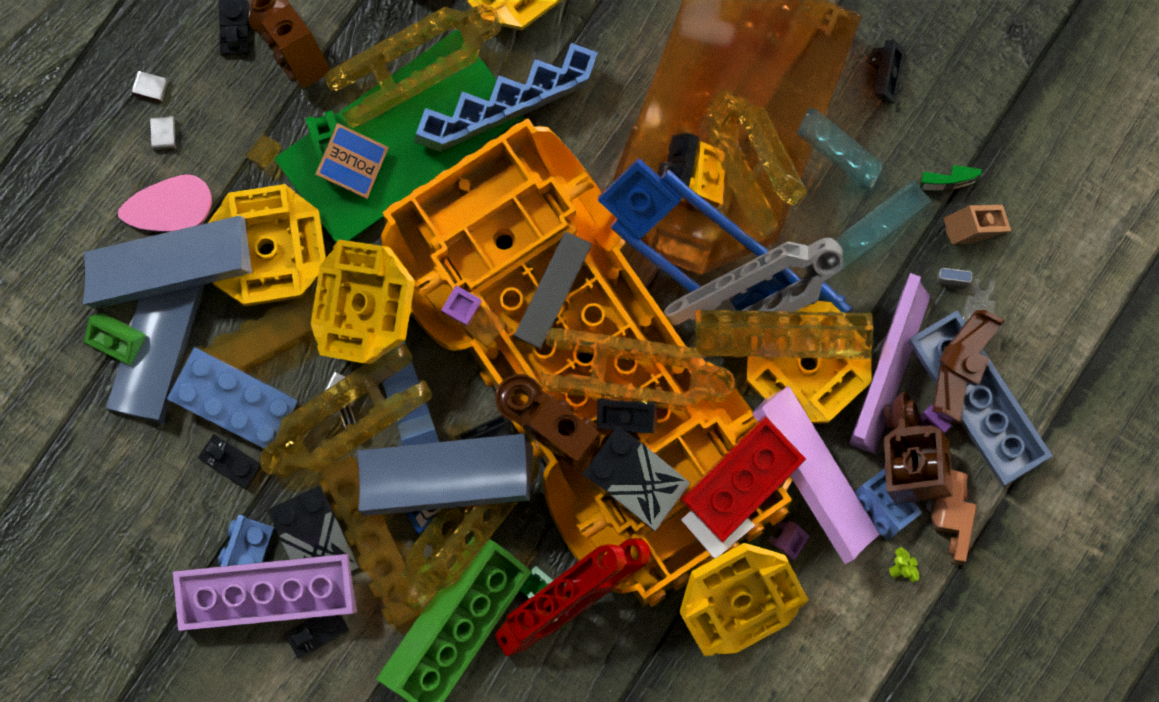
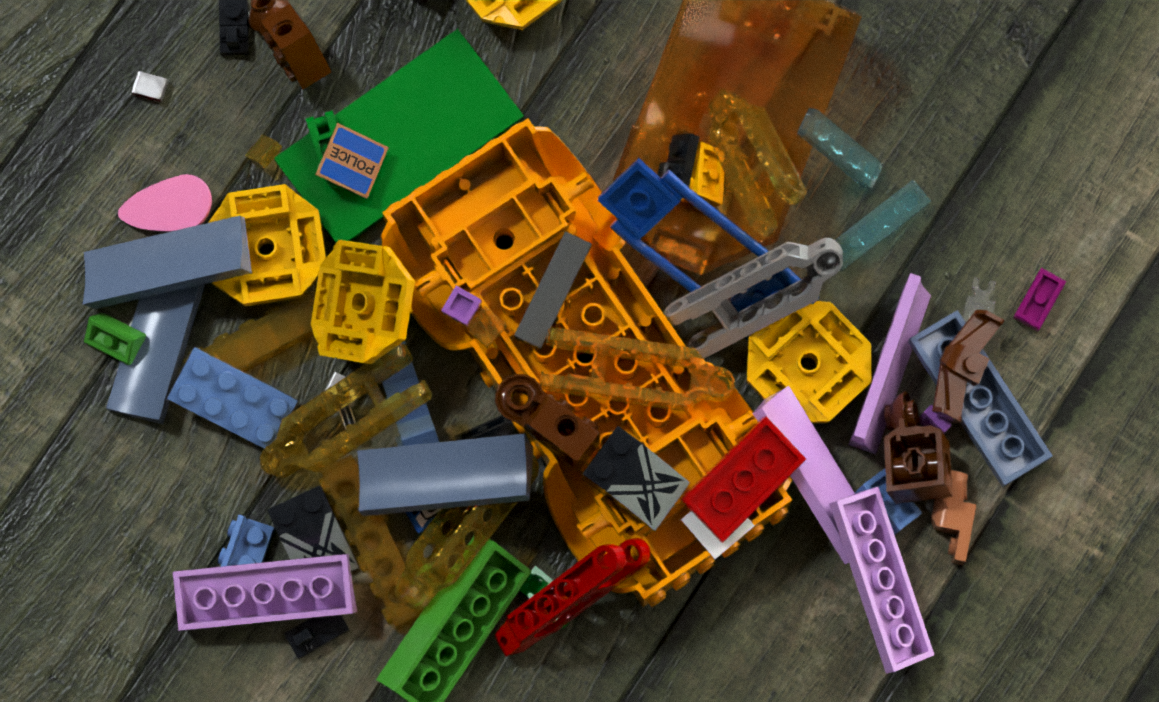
(162, 133): flat silver piece -> none
(230, 461): black hinge -> none
(475, 26): clear yellow piece -> none
(507, 101): medium blue brick -> none
(627, 414): black hinge -> none
(740, 599): yellow piece -> none
(791, 539): medium lavender tile -> none
(797, 327): clear yellow brick -> none
(827, 294): blue pin -> none
(882, 579): none -> lavender arch
(890, 63): black hinge -> none
(904, 566): lime plant -> none
(954, 277): piece -> none
(958, 178): green slope -> none
(976, 223): medium nougat slope -> none
(1039, 299): none -> magenta plate

